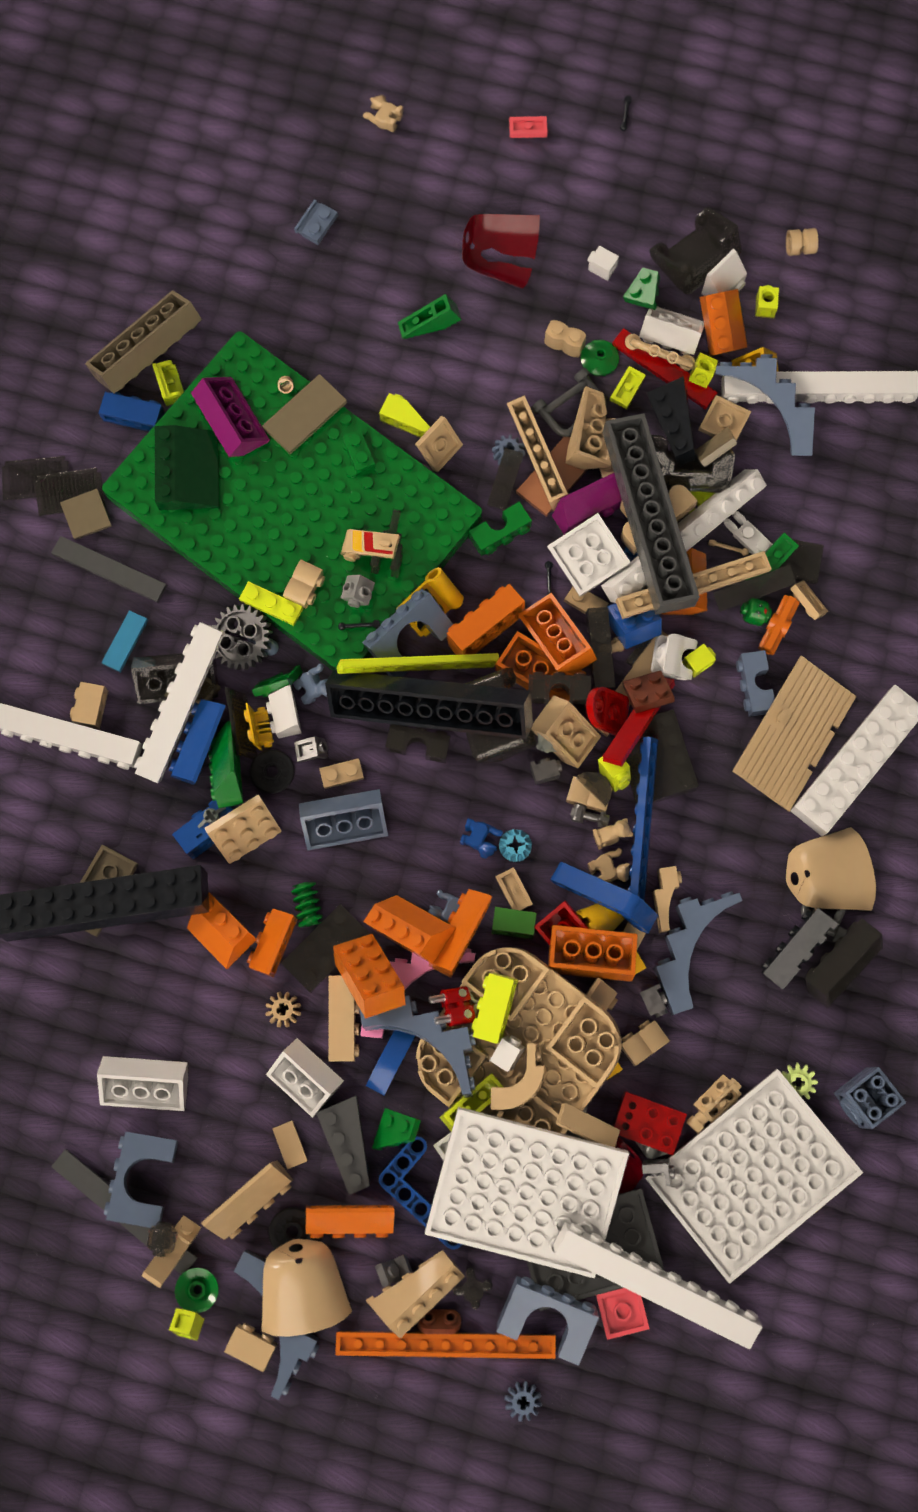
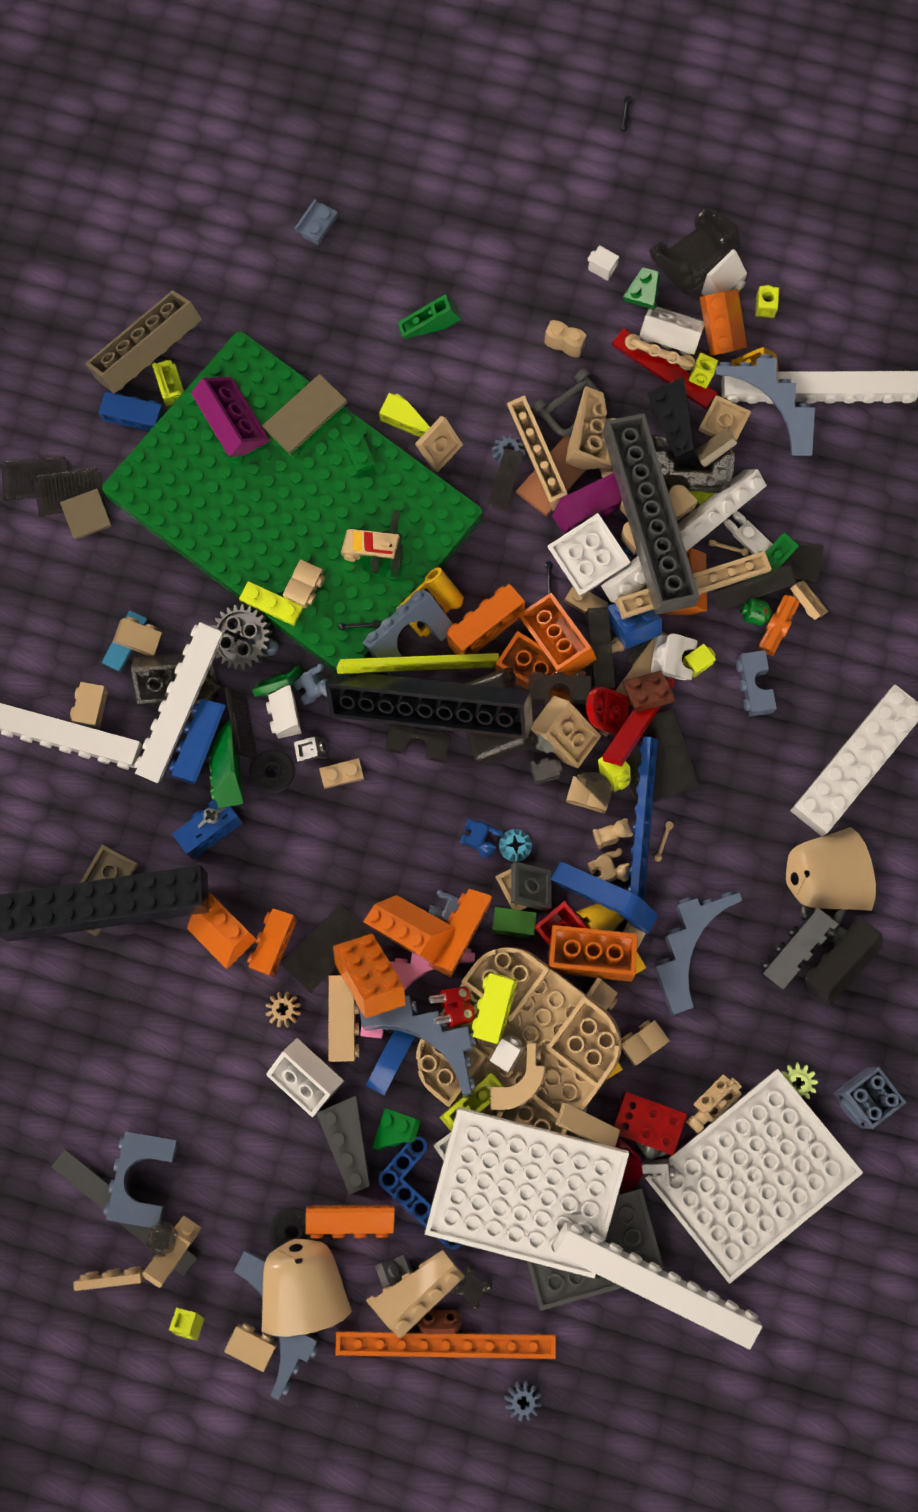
(109, 569): dark grey tile -> none
(110, 1278): none -> tan plate
(137, 636): none -> tan brick
(143, 1083): white slope -> none
(185, 1292): green dish -> none
(186, 468): dark green slope -> none
(243, 829): tan plate -> none
(248, 1200): tan slope -> none
(256, 721): yellow hinge -> none
(287, 387): tan hinge -> none
(290, 1144): tan tile -> none
(306, 904): green piece -> none
(343, 819): sand blue slope -> none
(357, 590): light grey brick -> none
(386, 114): tan animal -> none
(487, 540): green arch -> none
(506, 234): dark red piece -> none
(528, 127): coral plate -> none
(528, 1296): sand blue arch -> none
(530, 886): none -> dark grey plate
(579, 813): flat silver bar -> none
(599, 365): green dish -> none
(622, 1312): coral plate -> none
(627, 387): neon yellow plate -> none
(655, 1001): flat silver brick -> none
(669, 825): none -> tan hinge
(669, 880): tan slope -> none
(794, 733): tan door -> none
(802, 241): tan wheel -> none

